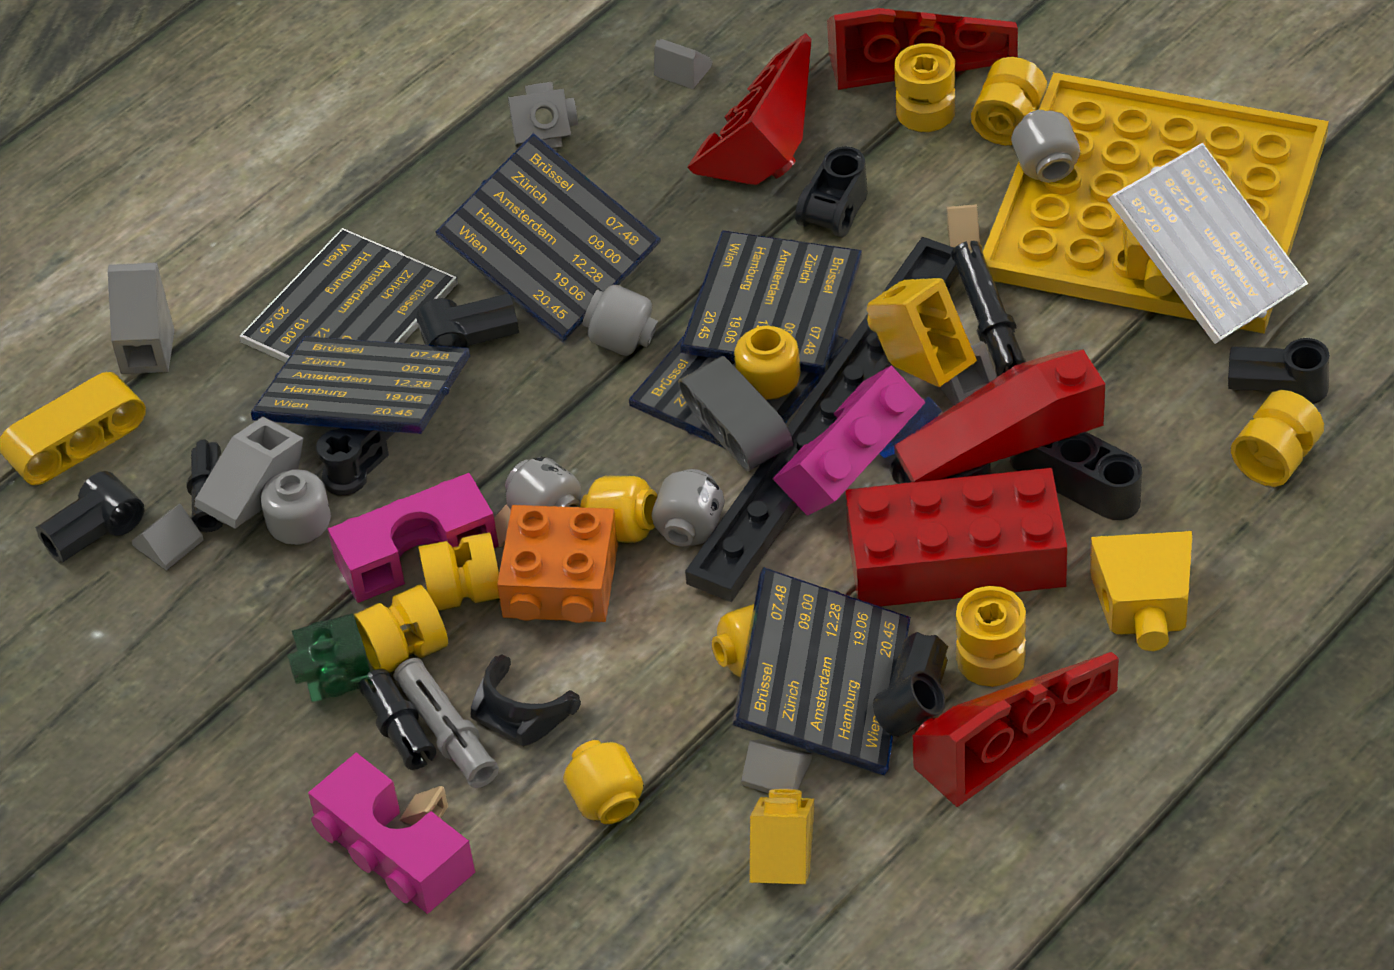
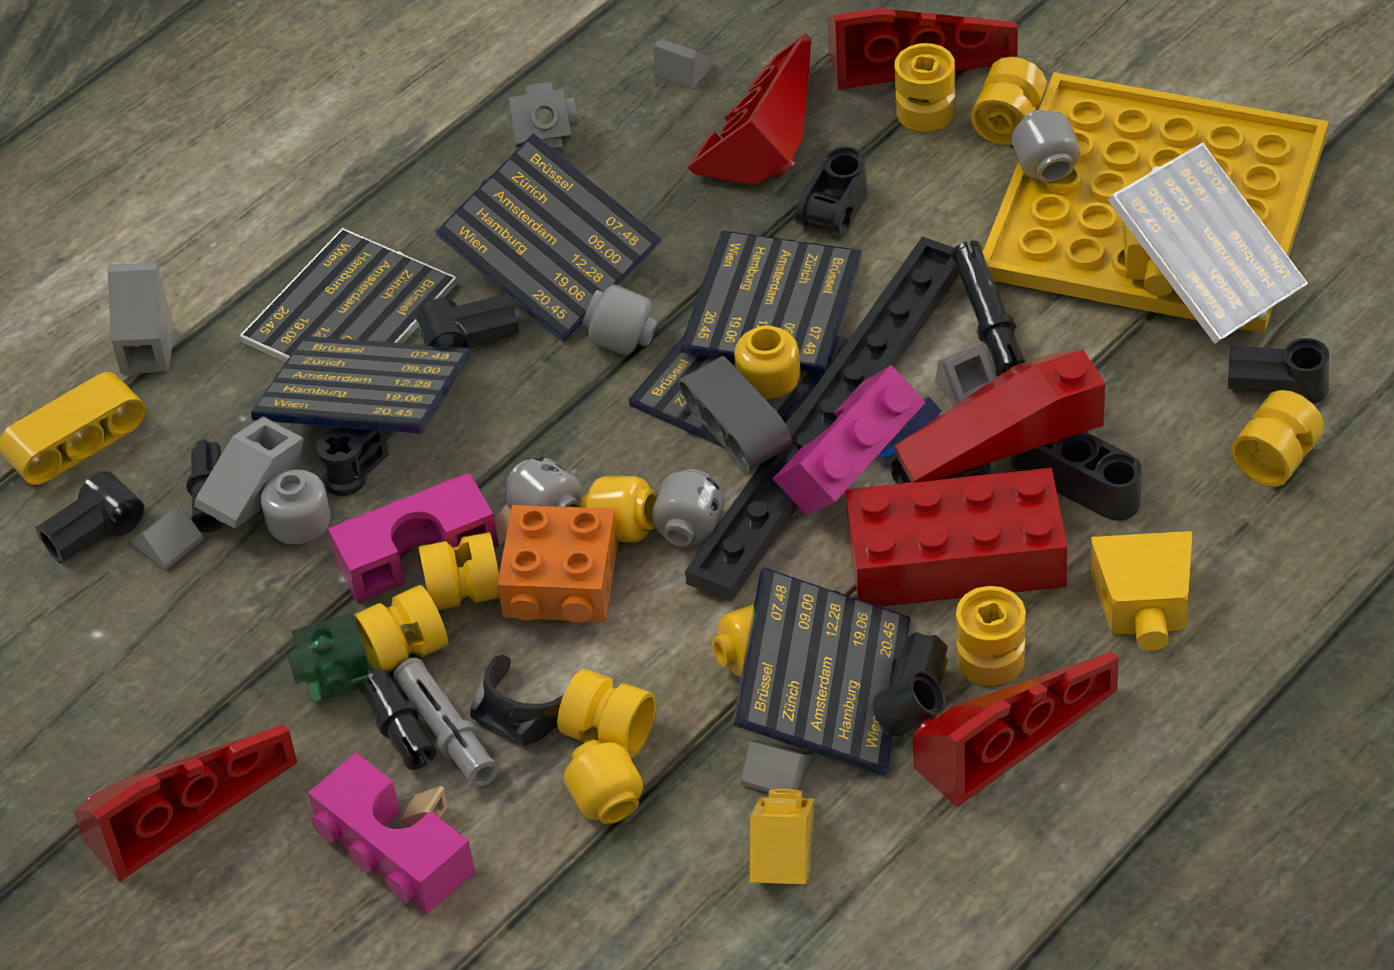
(166, 804): none -> red wedge
(599, 711): none -> yellow wheel
(921, 330): yellow torso -> none
(962, 225): tan piece -> none

